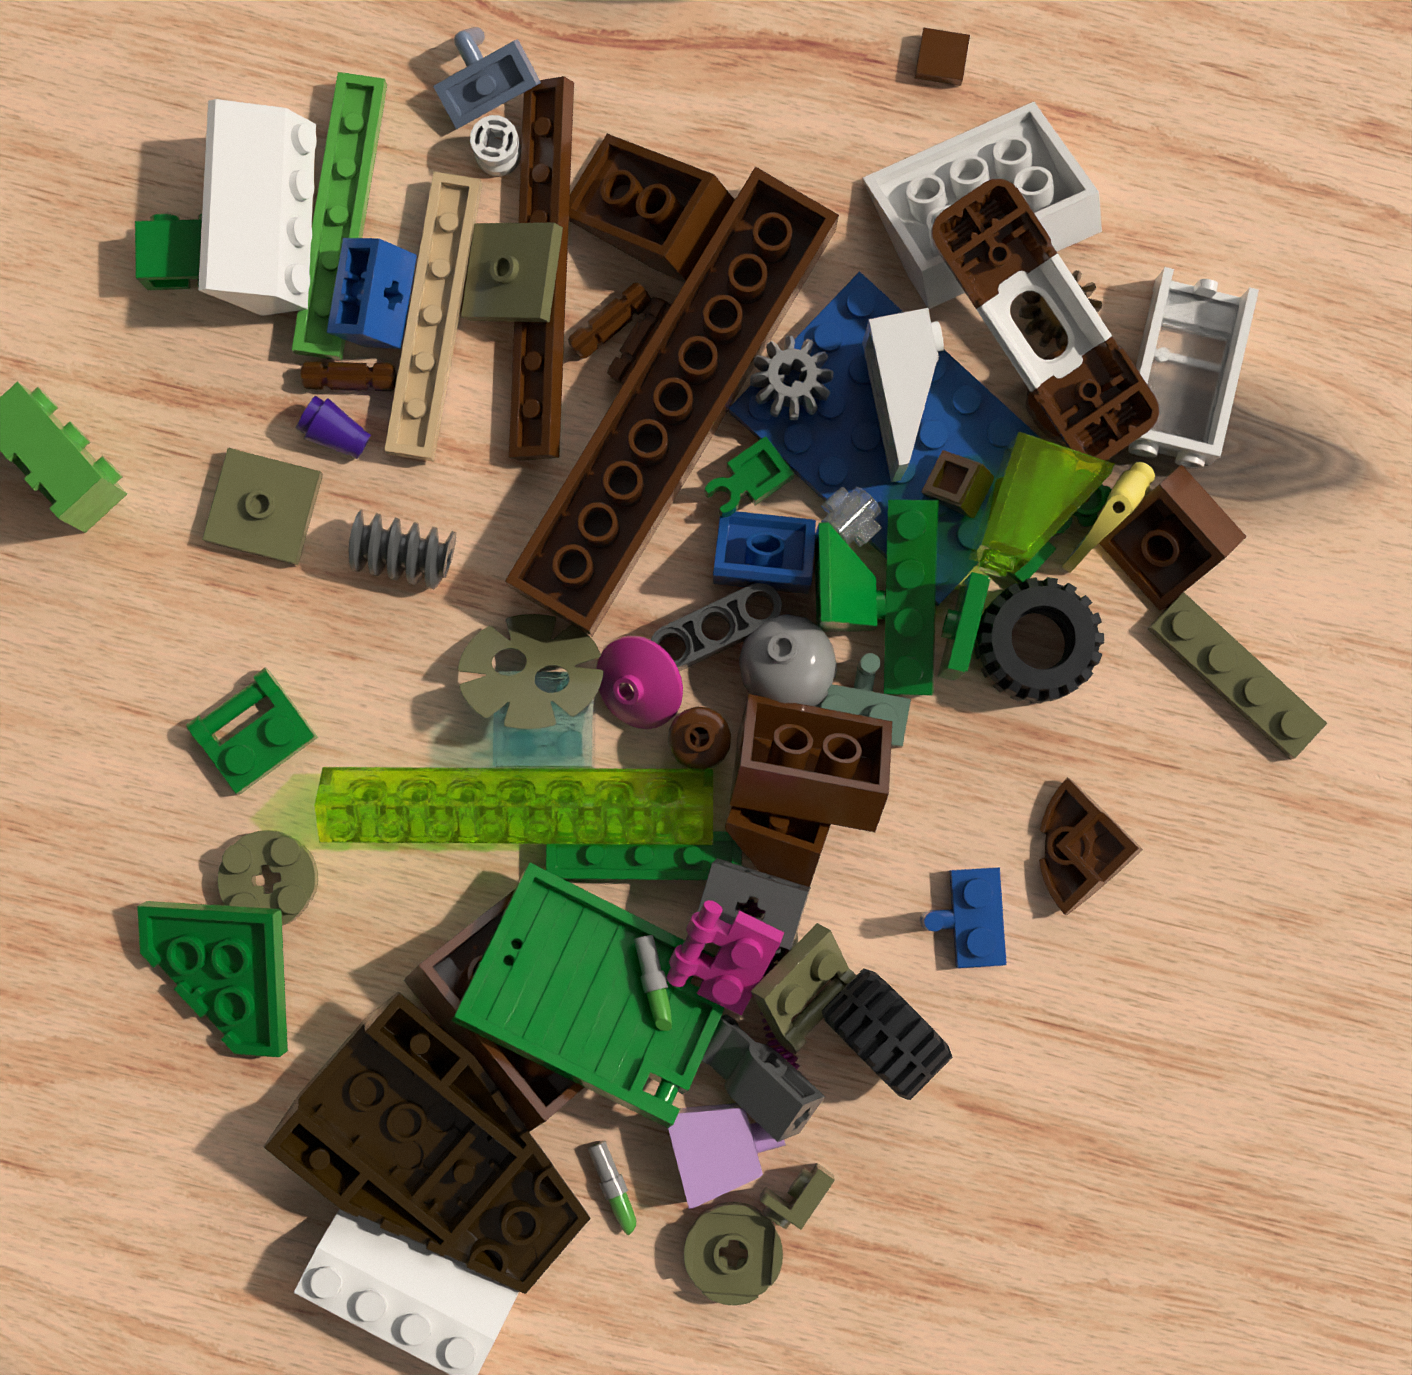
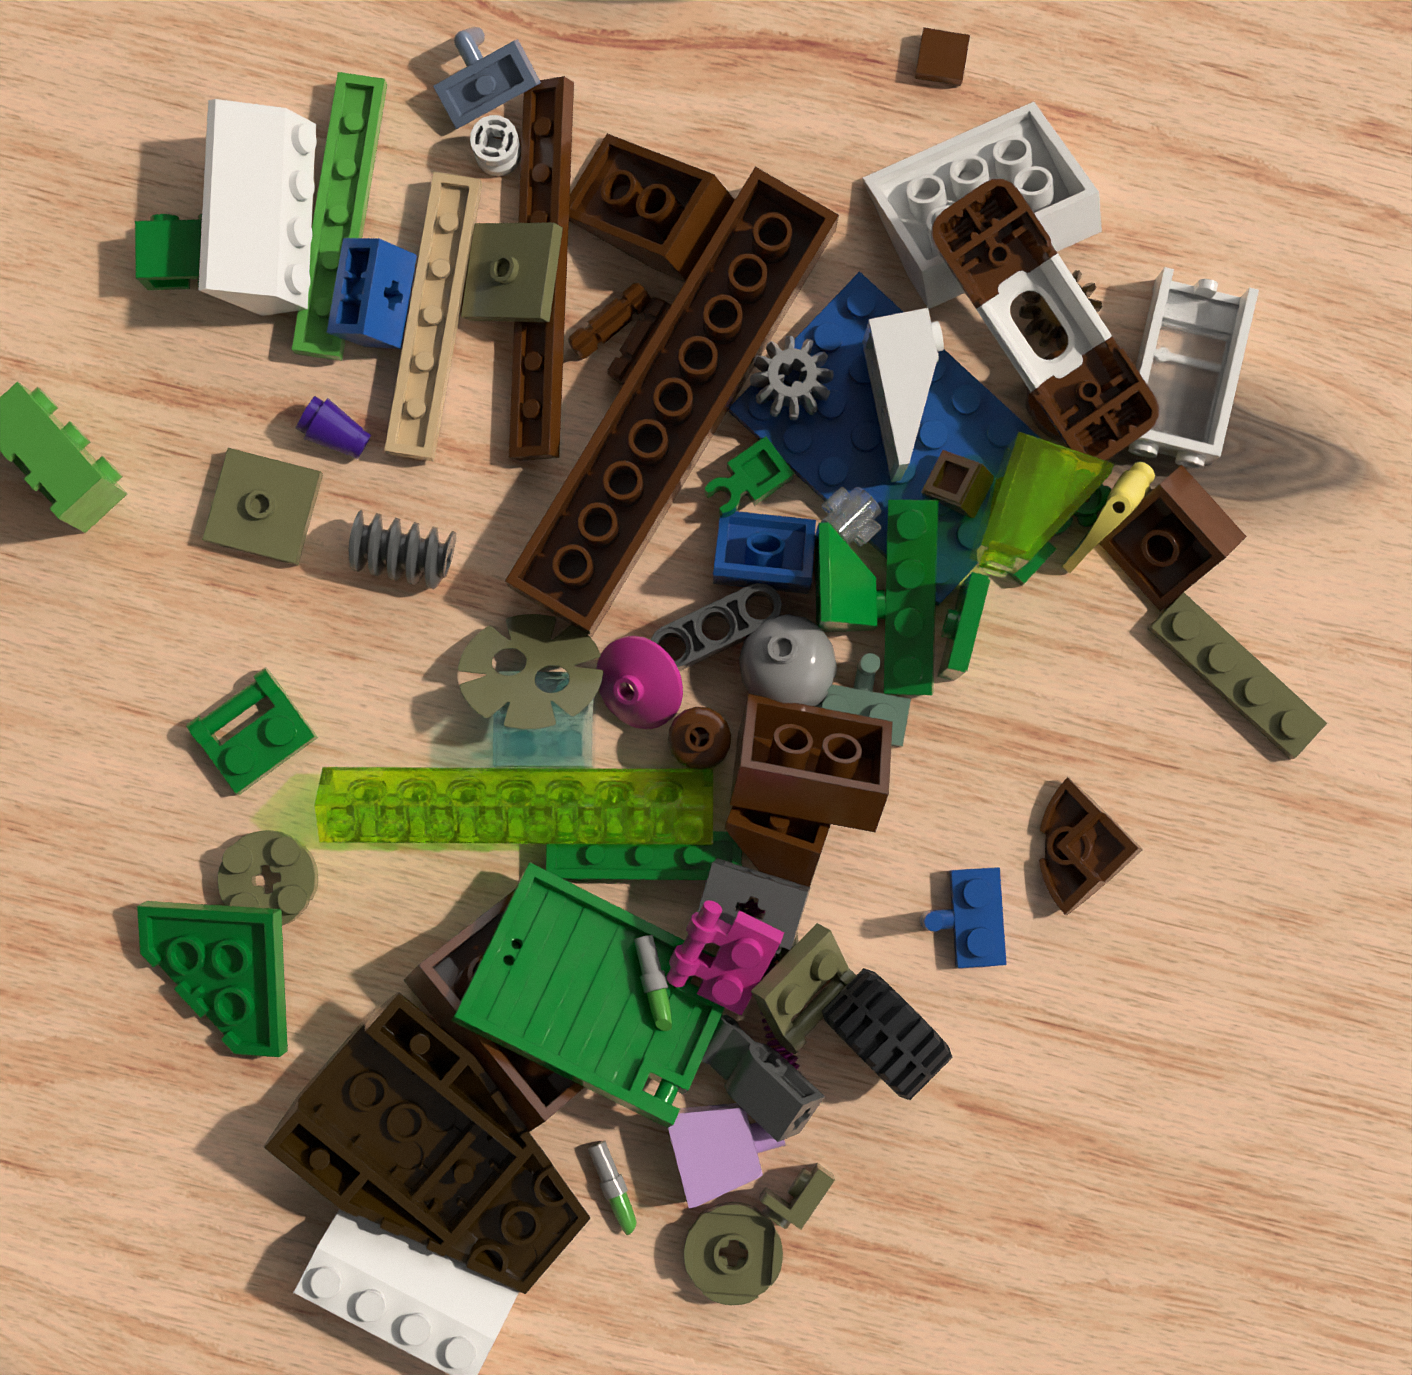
(348, 376): reddish brown axle -> none
(1072, 617): black tyre -> none

